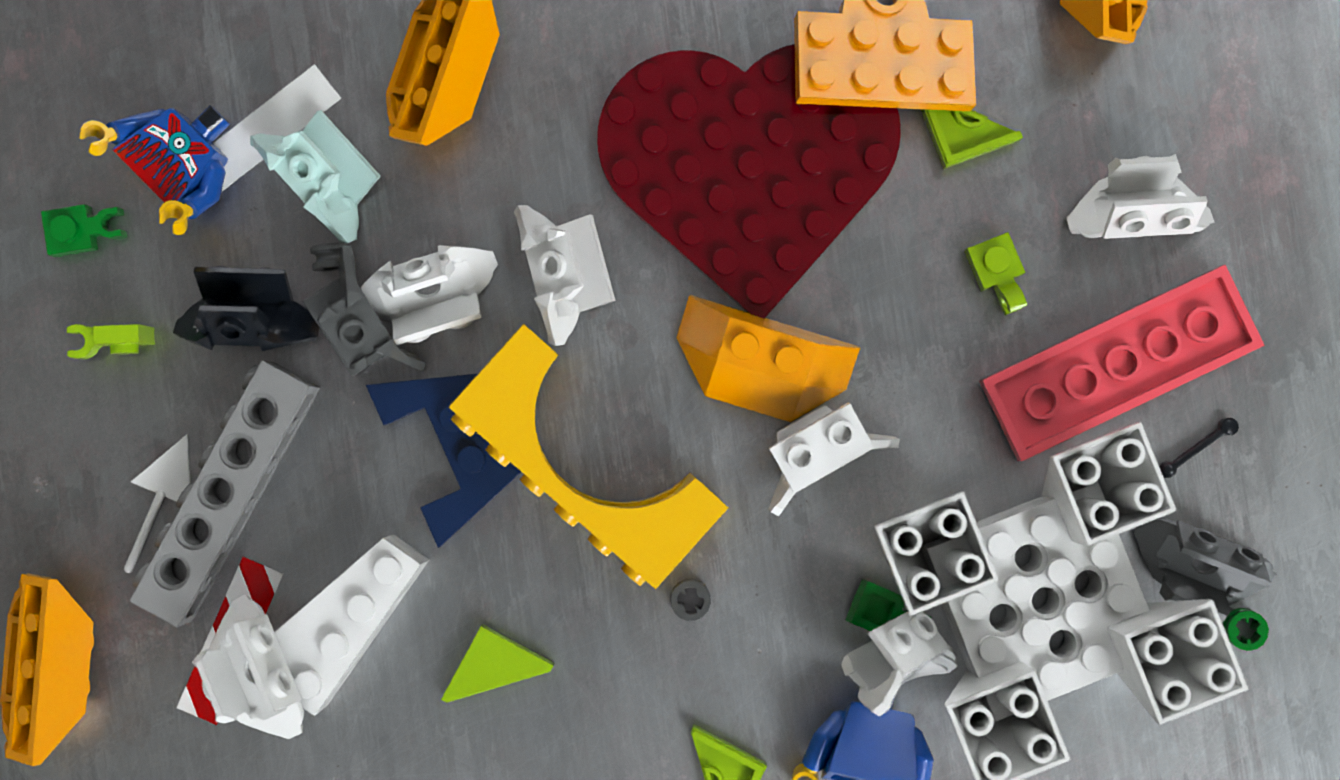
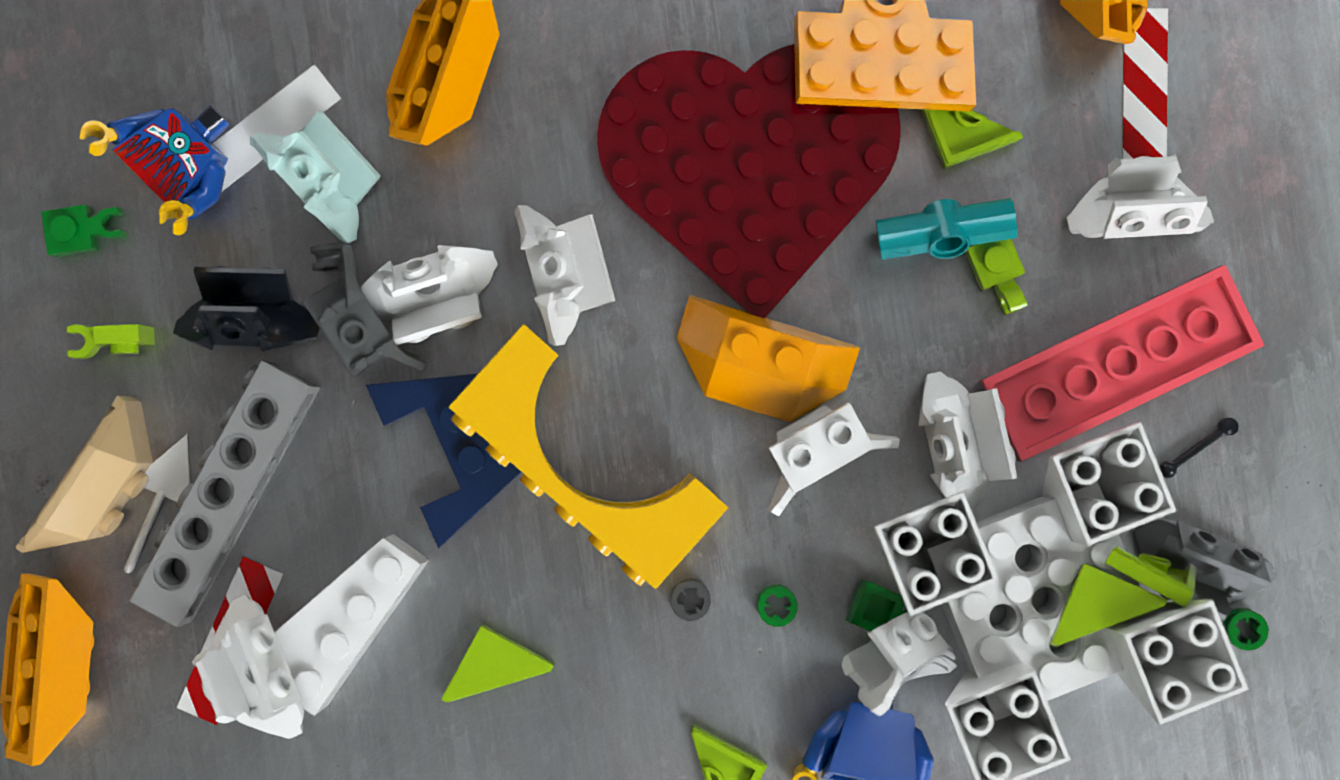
(97, 483): none -> tan wedge
(774, 619): none -> green bush
(947, 228): none -> teal piece
(979, 417): none -> white piece
(1100, 602): none -> lime tile
(1146, 88): none -> sticker
(1156, 574): none -> lime tile

